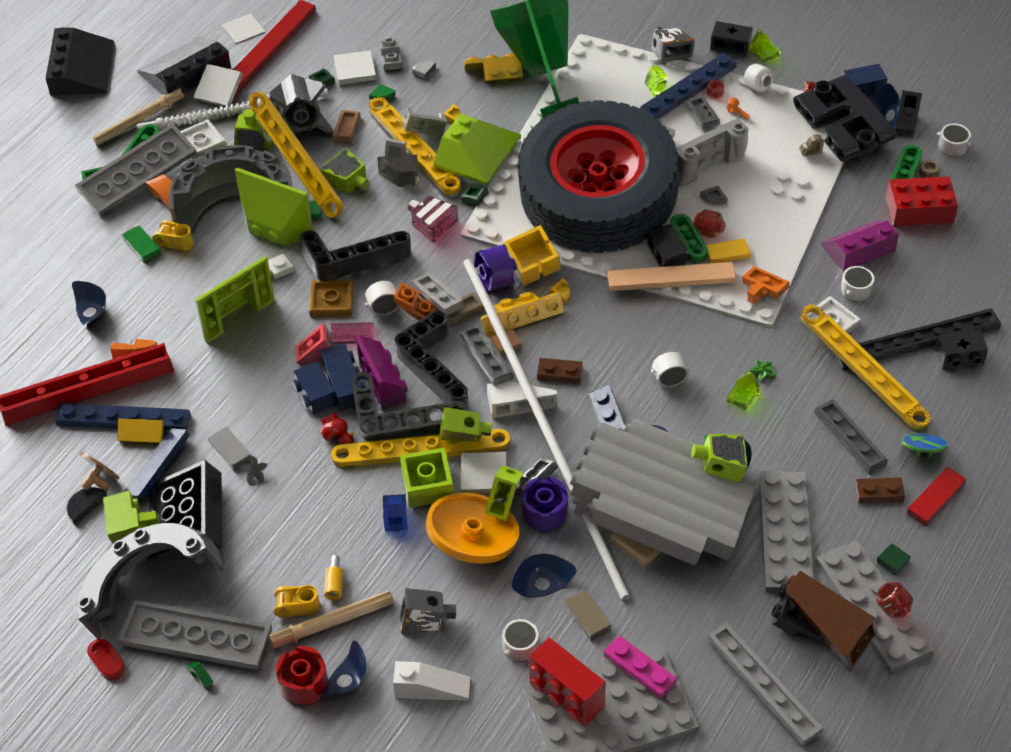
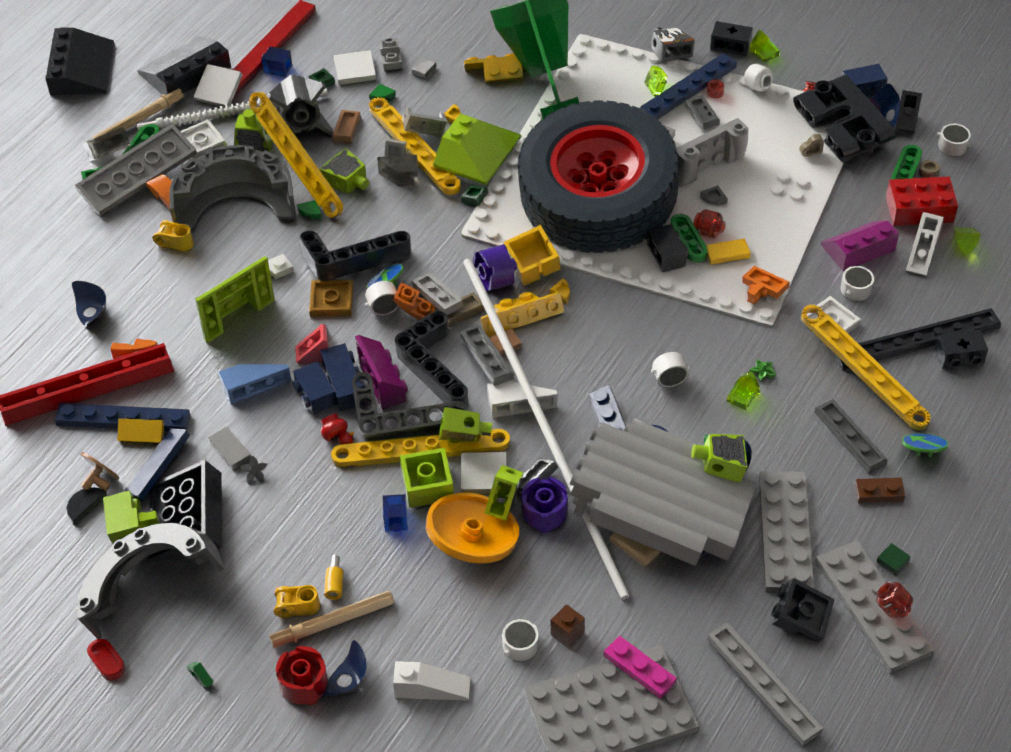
(106, 143): none -> clear smoke slope
(141, 243): green tile -> none
(195, 634): light grey plate -> none
(243, 28): white sticker -> none
(250, 379): none -> medium blue slope
(273, 208): lime slope -> none
(277, 61): none -> clear blue brick
(346, 332): clear pink tile -> none
(388, 274): none -> piece
(423, 611): dark grey torso -> none
(433, 216): clear pink torso -> none
(549, 566): dark blue piece -> none
(559, 370): reddish brown plate -> none
(566, 682): red brick -> none
(567, 626): none -> reddish brown brick
(587, 614): dark tan tile -> none
(670, 276): light nougat tile -> none
(733, 107): orange hand -> none
(834, 618): reddish brown slope -> none
(925, 244): none -> white slope
(936, 495): red tile -> none
(966, 238): none -> clear neon green tile

